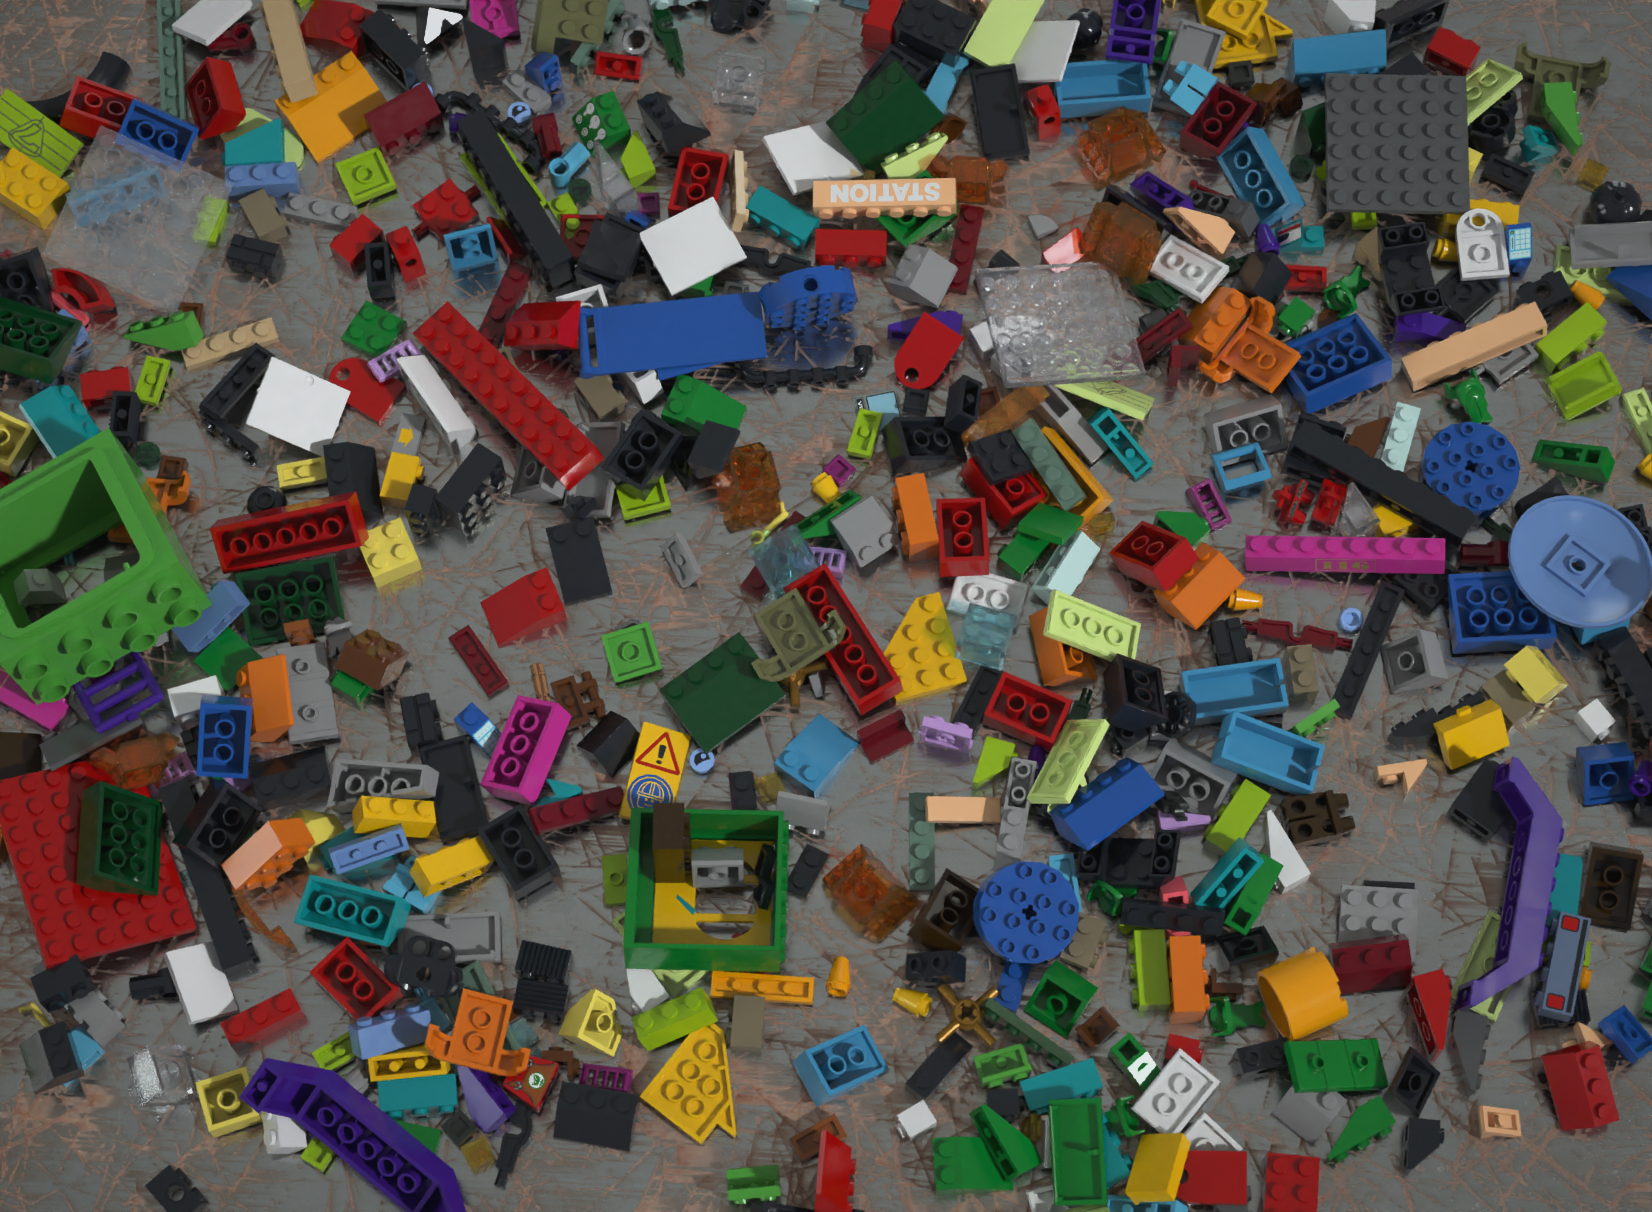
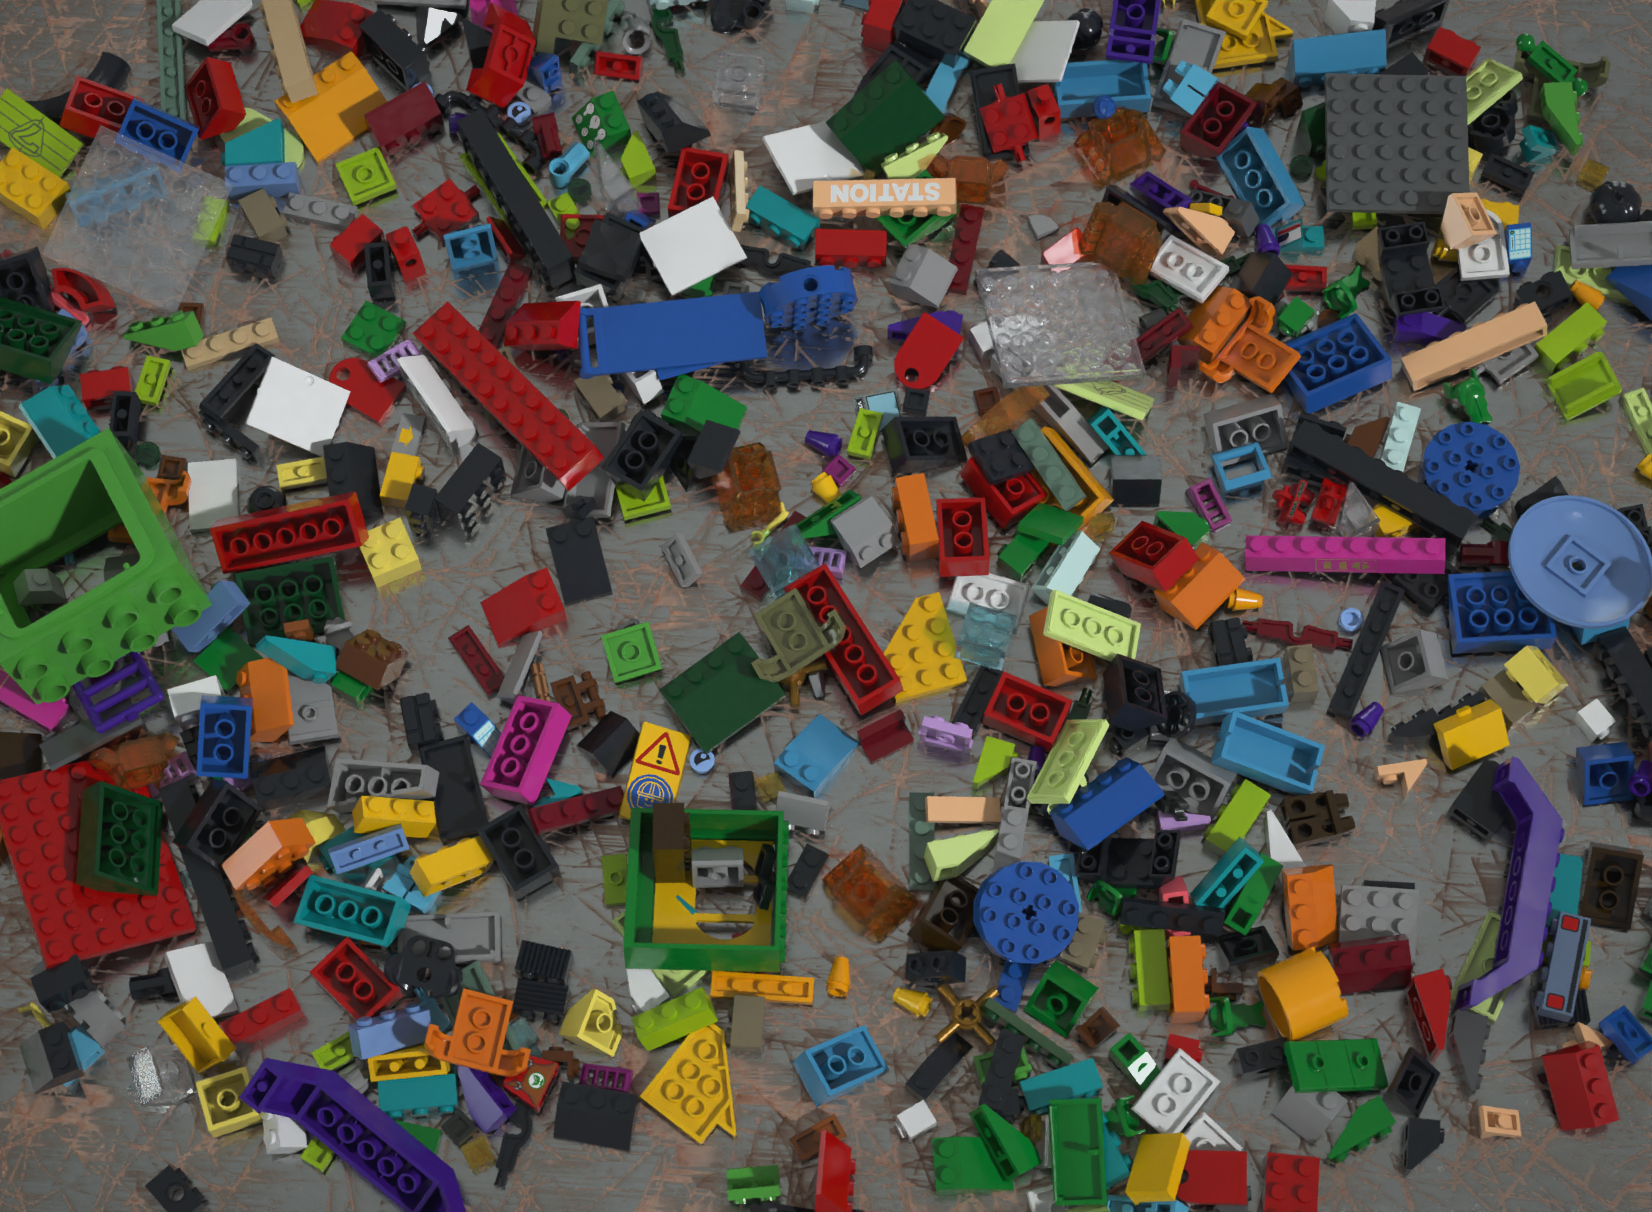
(196, 1035): none -> yellow container
(212, 493): none -> white tile
(287, 885): none -> red tile
(303, 658): none -> teal slope
(373, 878): none -> white slope
(506, 58): none -> red slope
(519, 666): none -> light grey slope
(824, 442): none -> dark purple cone
(954, 855): none -> yellowish green slope
(963, 404): black brick -> none
(1002, 1070): none -> black plate
(1009, 123): none -> red plate
(1104, 107): none -> blue plate
(1115, 606): none -> black bar
(1136, 479): none -> black slope
(1207, 208): none -> yellow tile
(1241, 73): pearl dark grey plate -> none
(1310, 906): none -> orange slope
(1319, 718): bright green plate -> none
(1366, 720): none -> dark purple cone
(1465, 221): none -> light nougat slope
(1550, 63): none -> green plate
(1575, 459): green slope -> none

